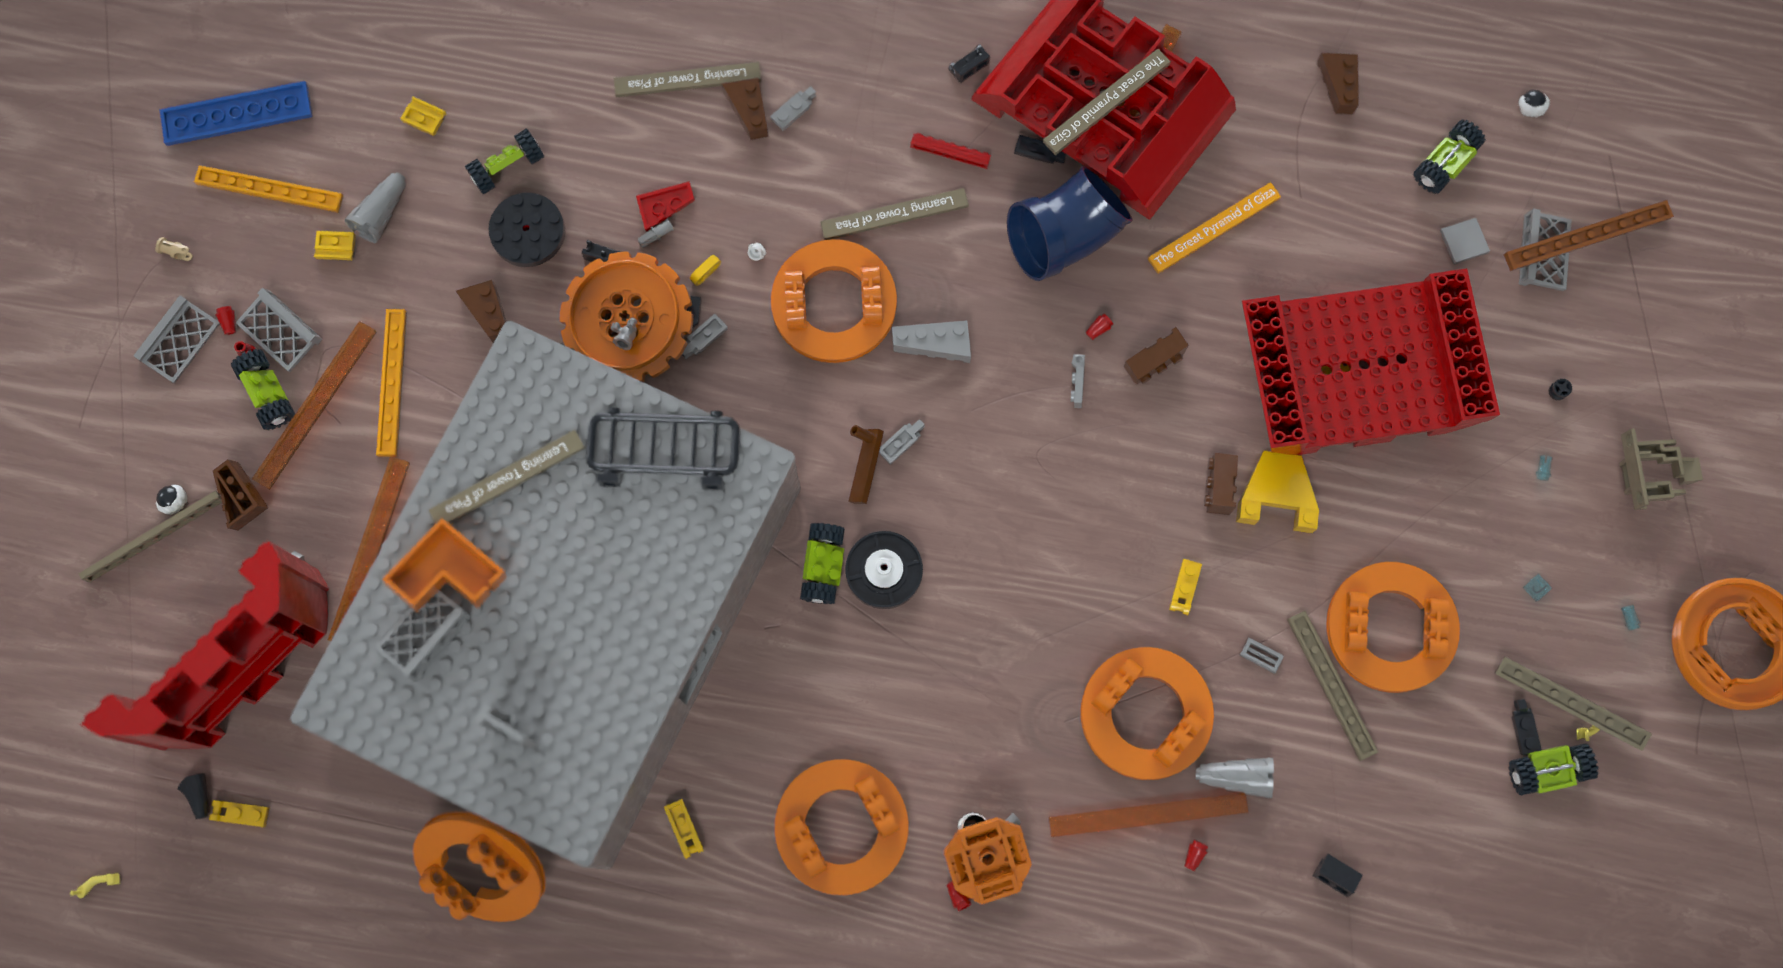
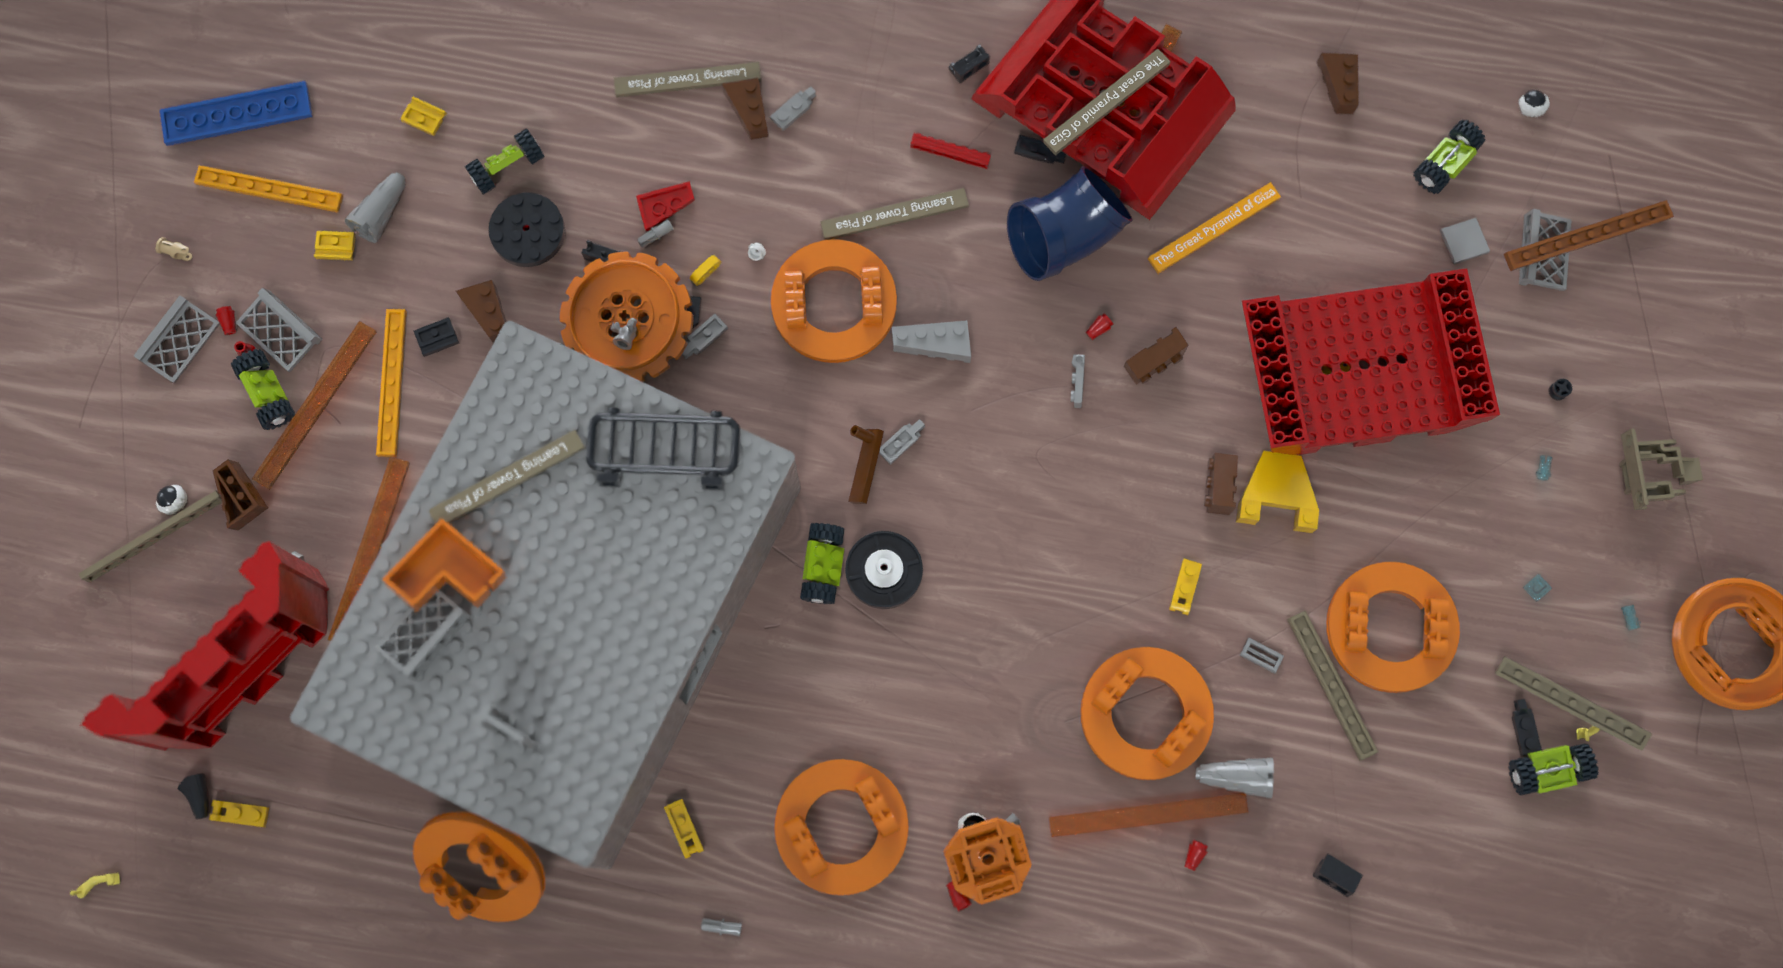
(436, 337): none -> black plate
(721, 927): none -> light grey axle

